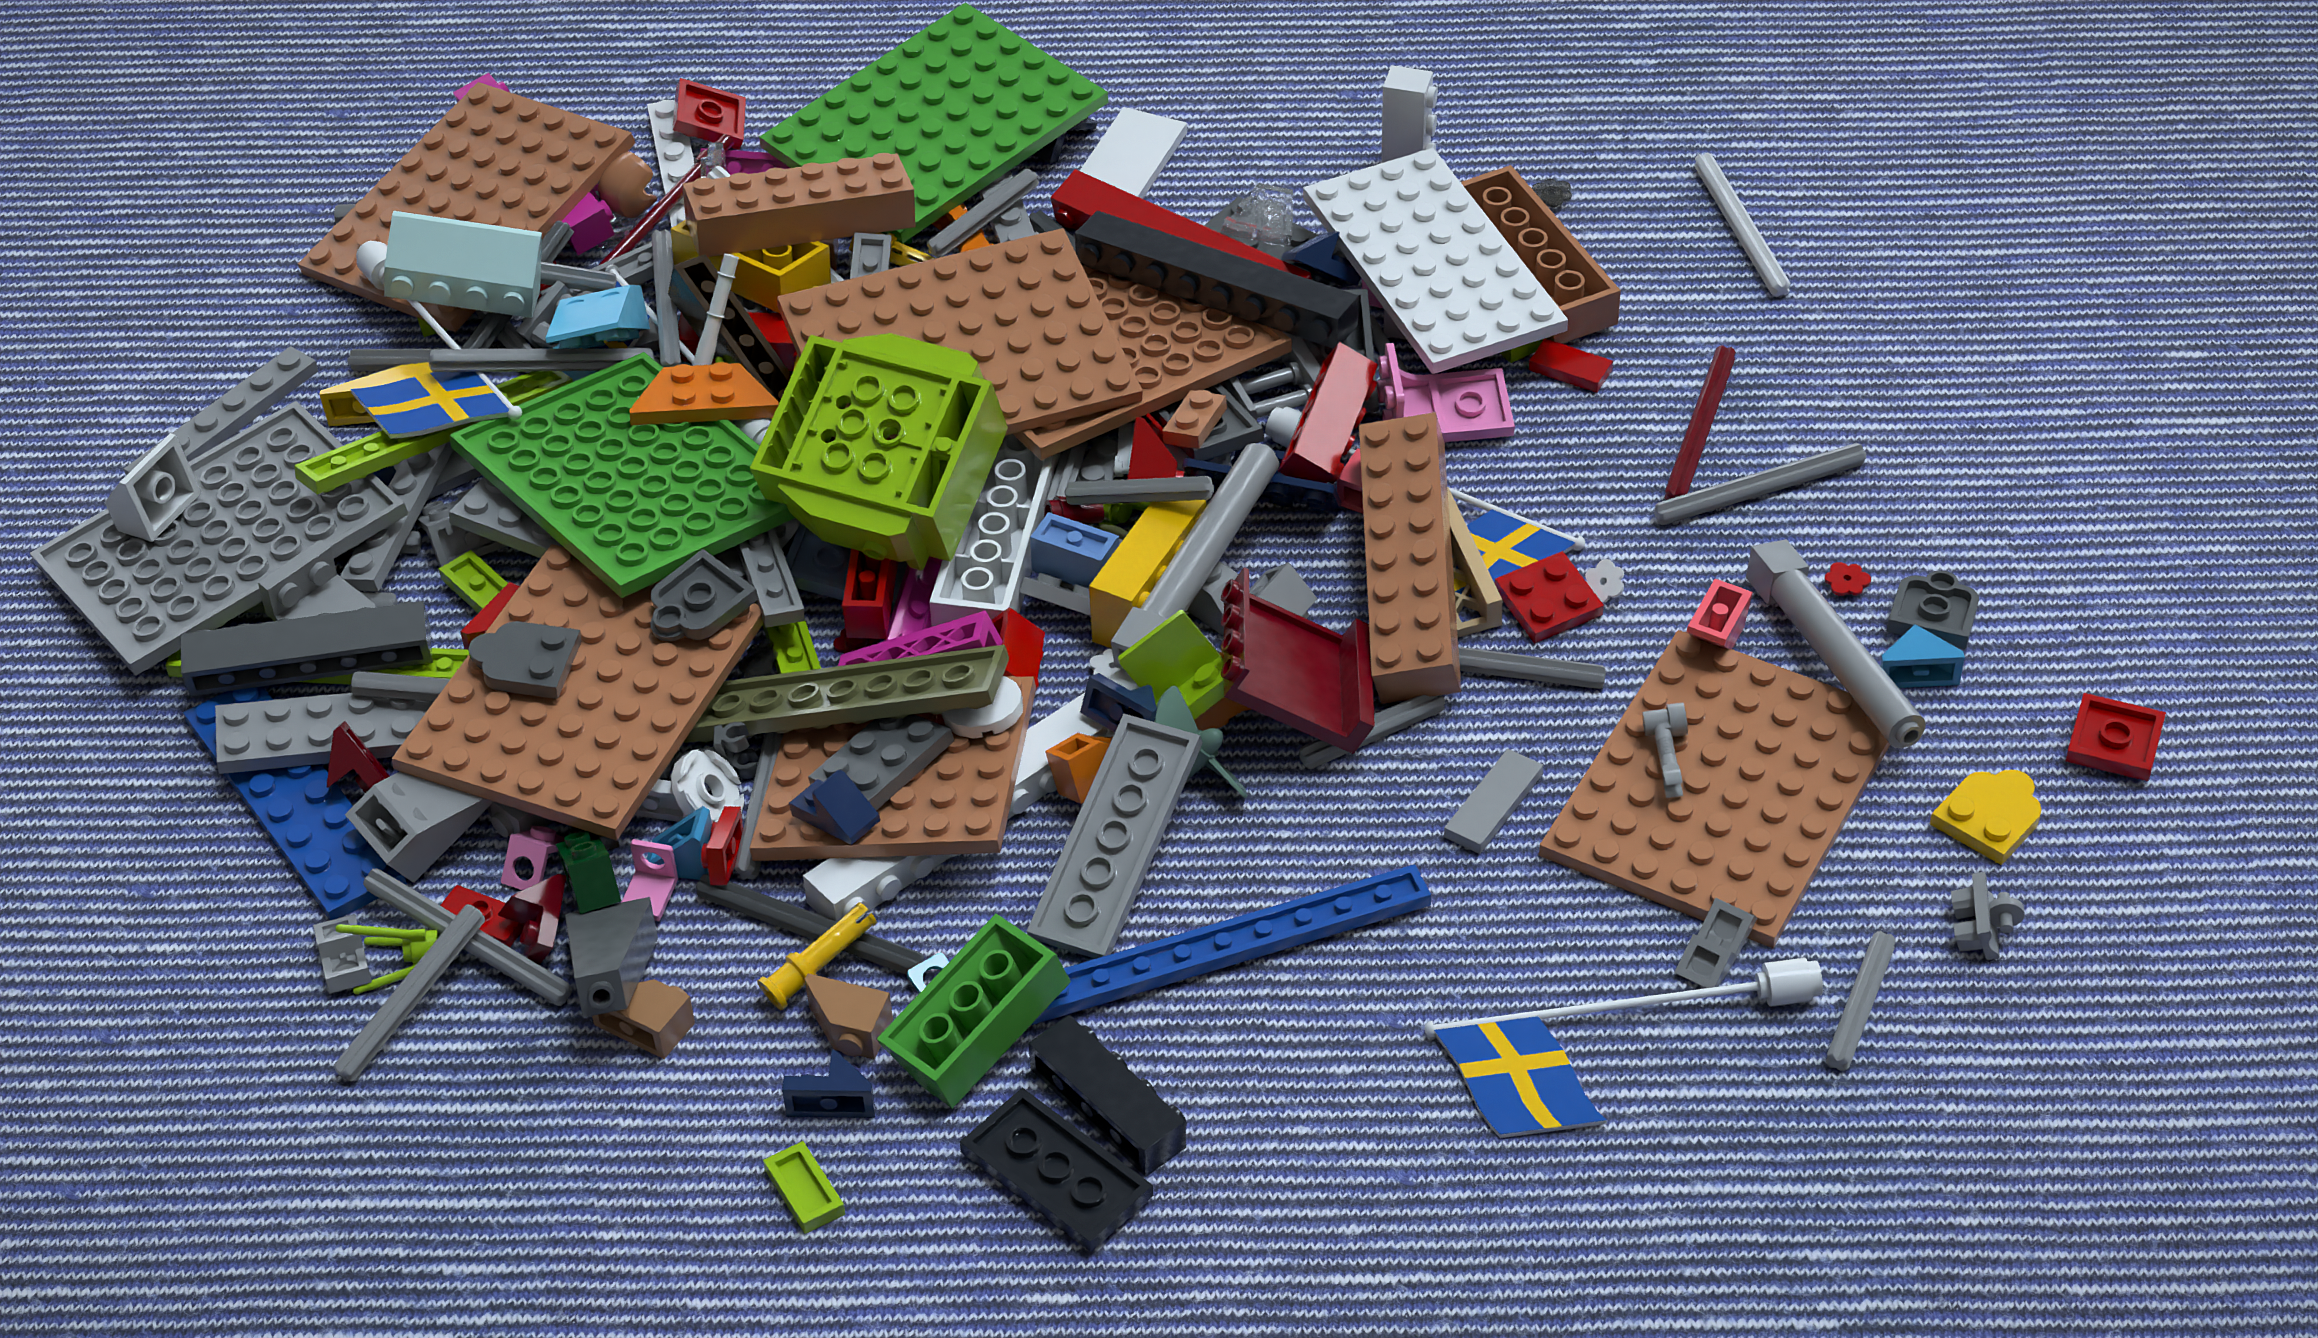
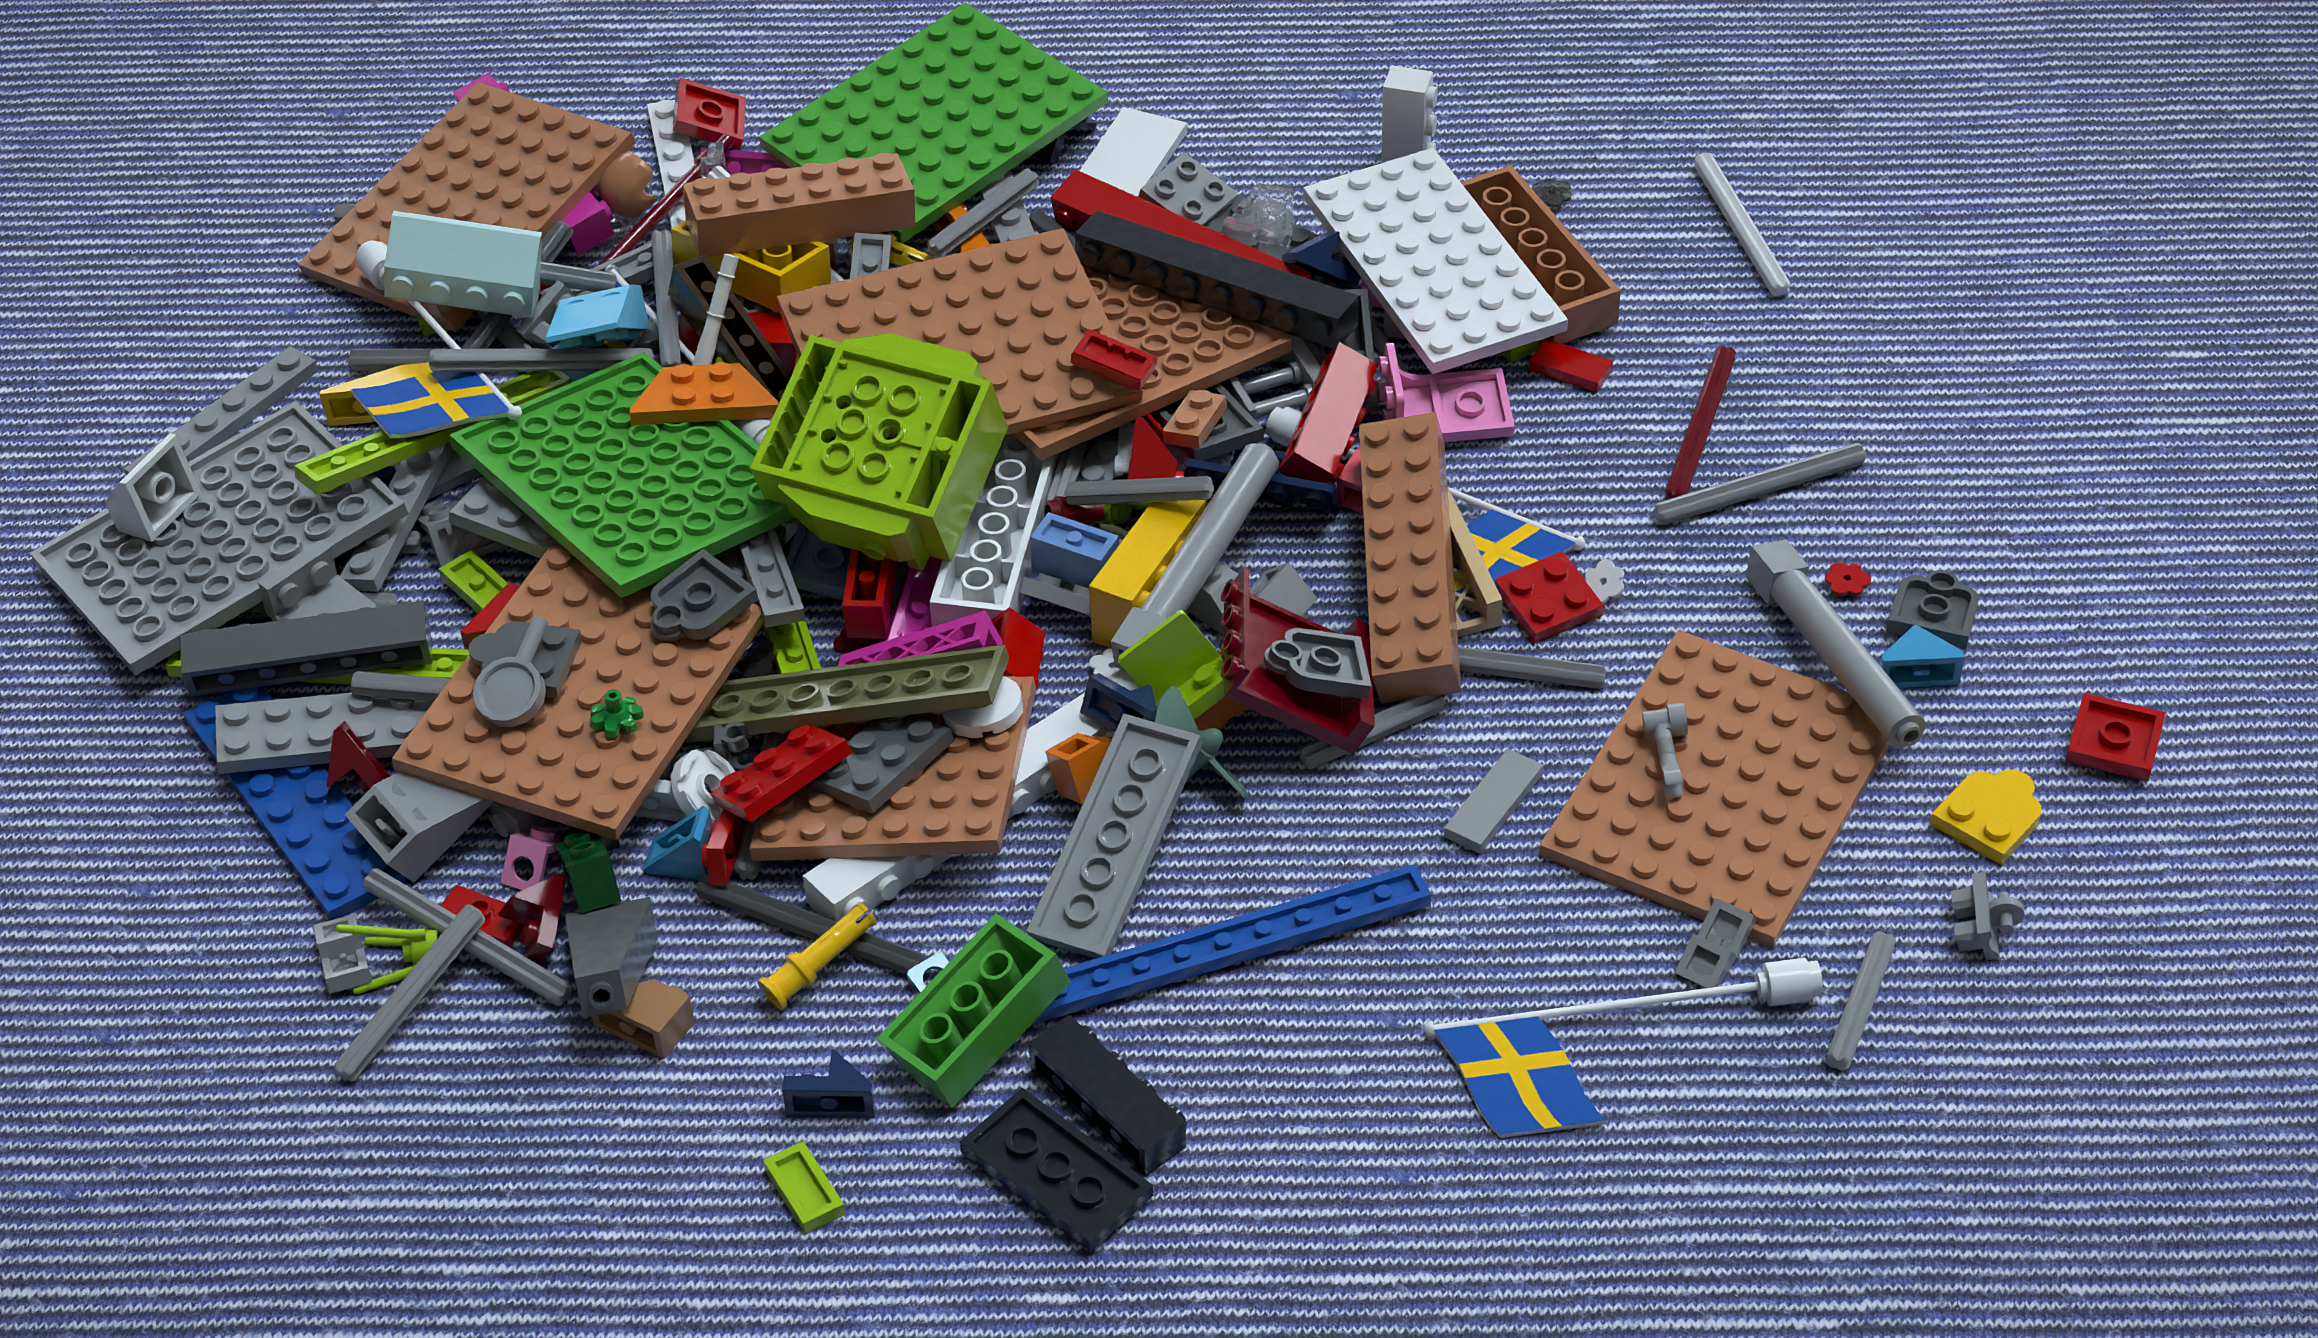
(511, 687): none -> light grey piece
(615, 714): none -> green plant
(652, 879): bright pink bracket -> none
(780, 772): none -> red plate
(836, 808): dark blue slope -> none
(849, 1014): medium nougat slope -> none
(1113, 359): none -> red plate
(1189, 190): none -> light grey bracket
(1321, 662): none -> dark grey plate
(1721, 614): coral slope -> none

